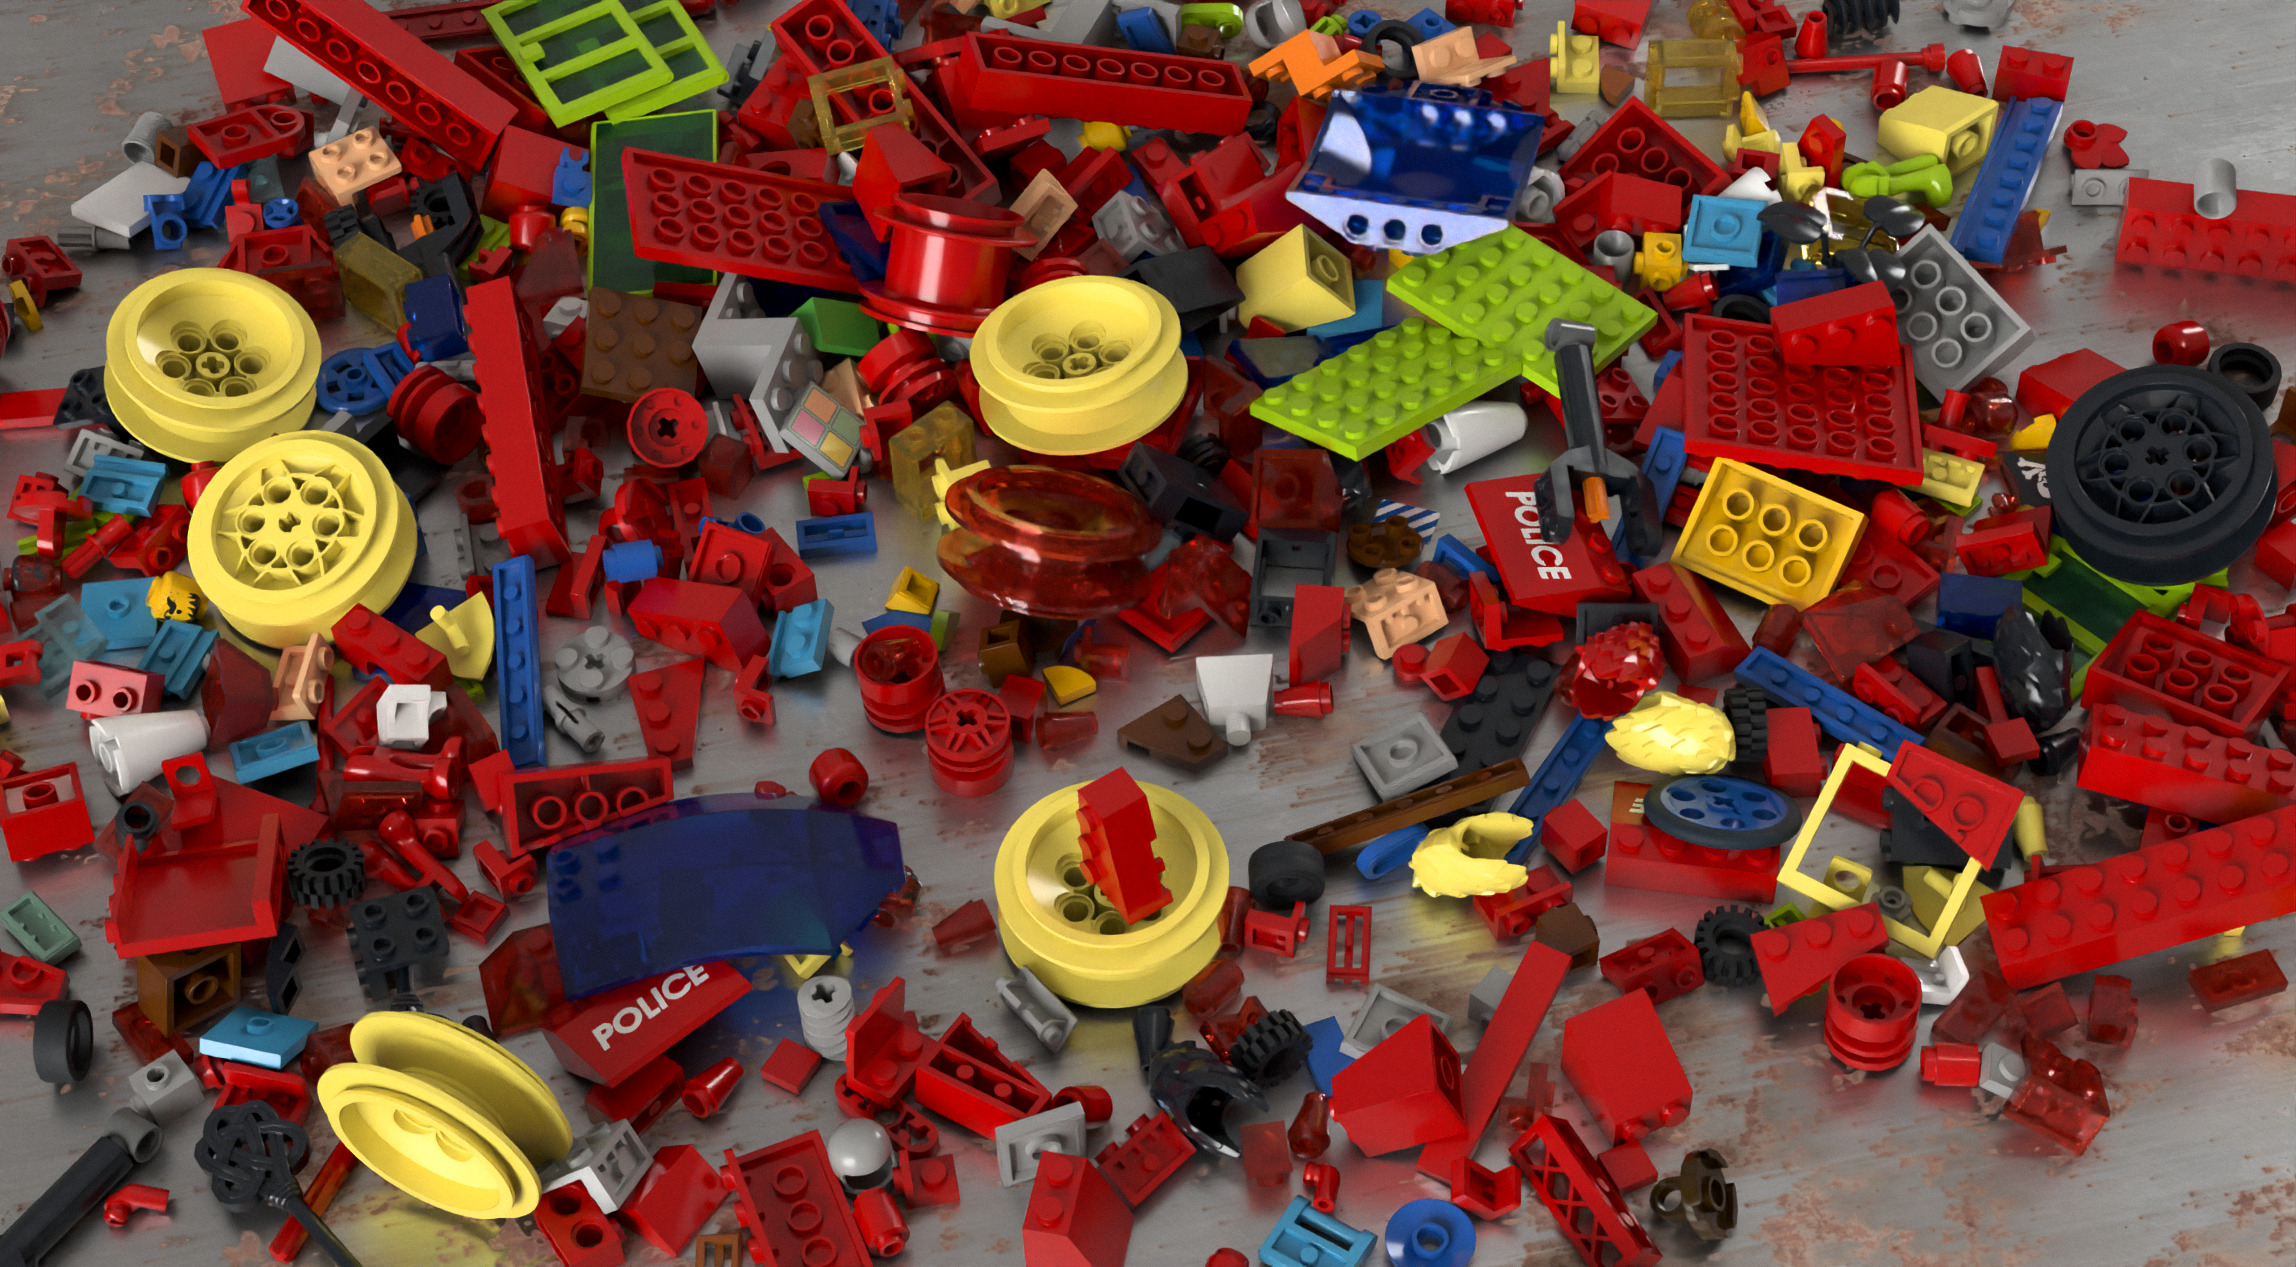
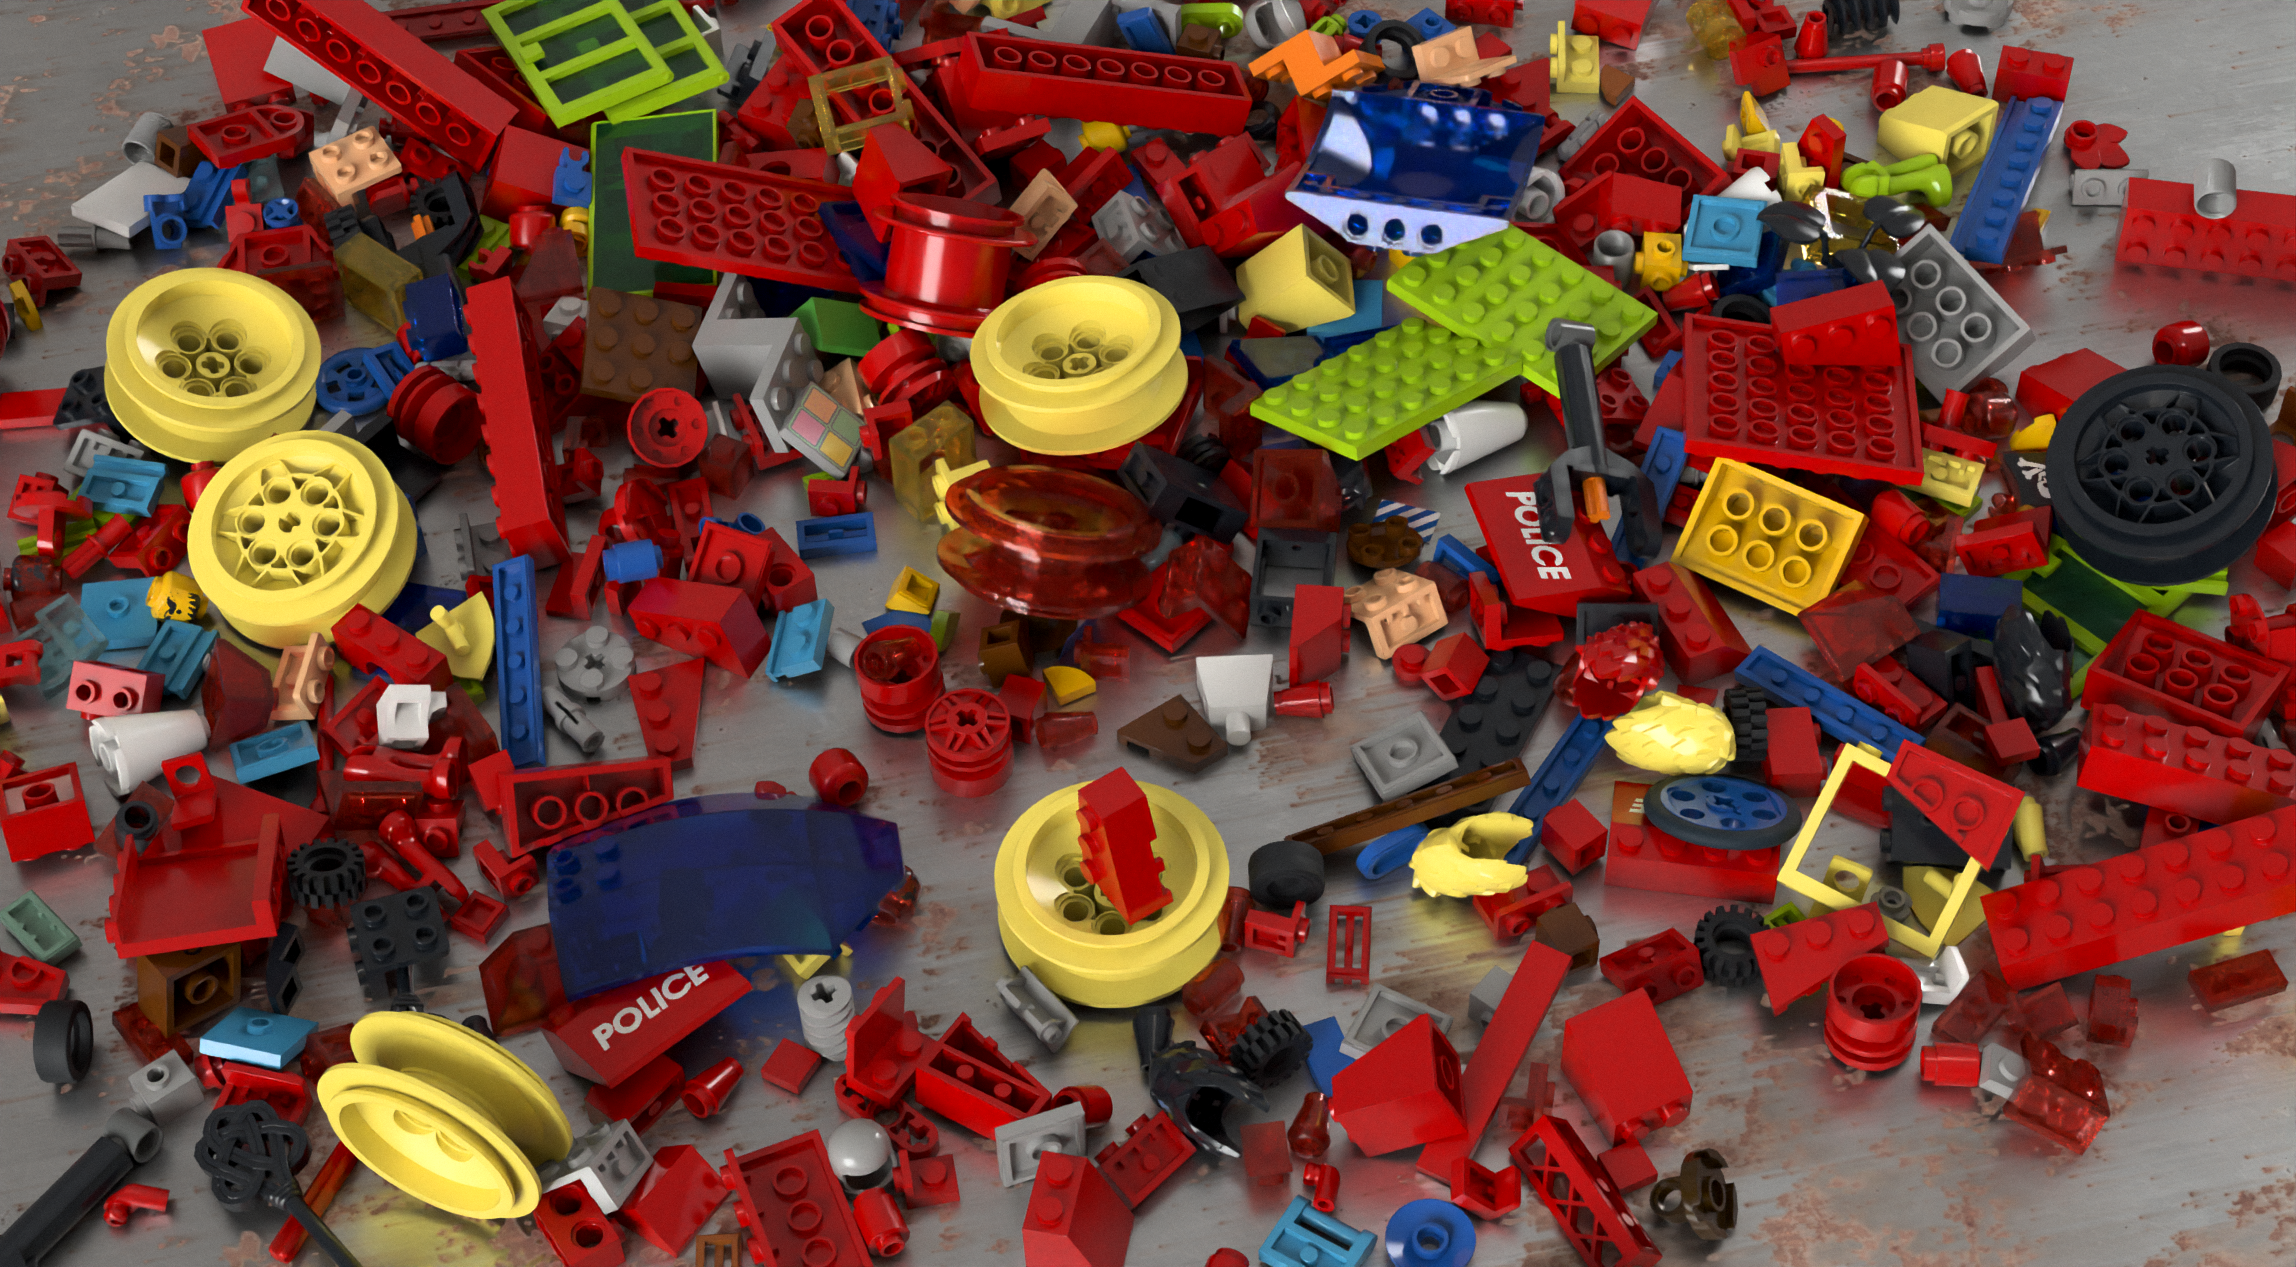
(476, 499): clear red plate -> none
(709, 29): none -> white bracket
(752, 691): red bracket -> none
(964, 925): clear red cone -> none
(1692, 100): clear yellow window -> none
(1778, 629): clear red brick -> none
(2205, 603): red bracket -> none

